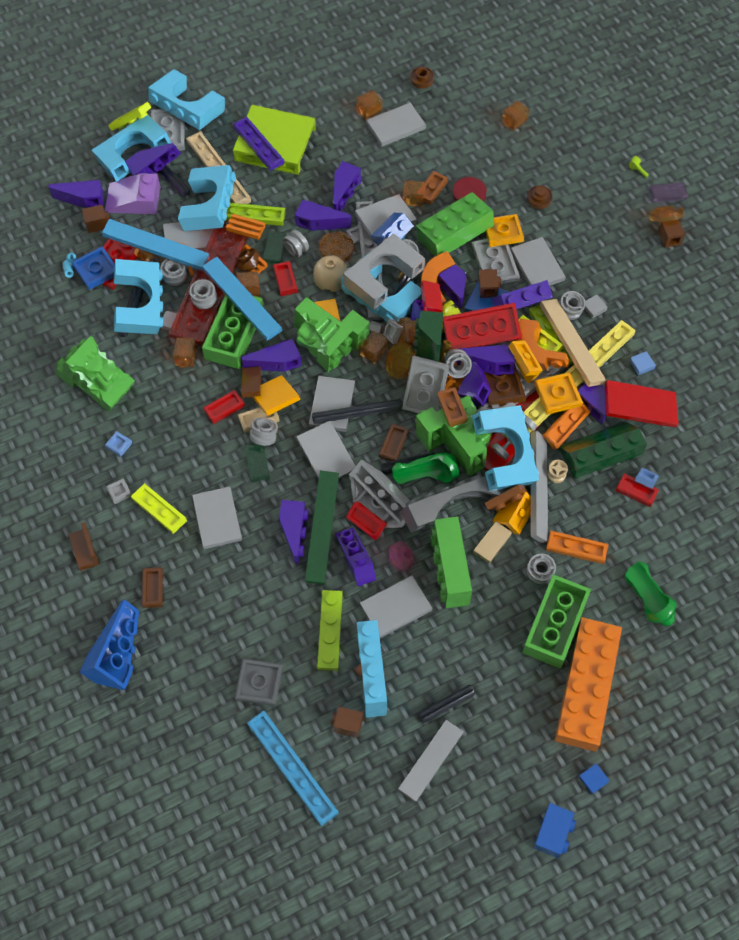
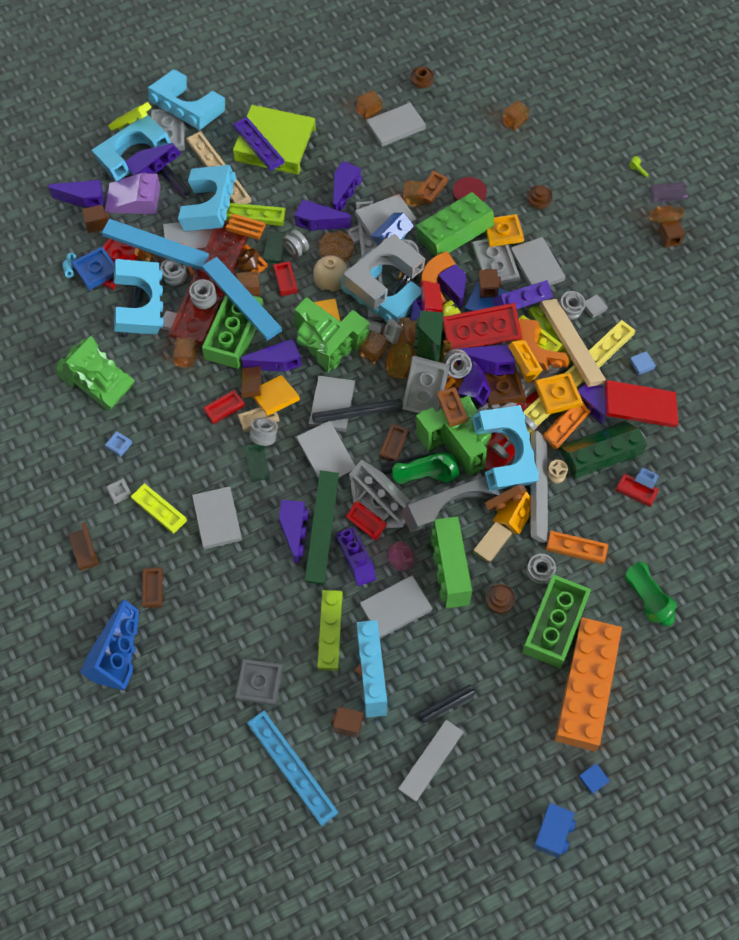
(500, 599): none -> reddish brown plate

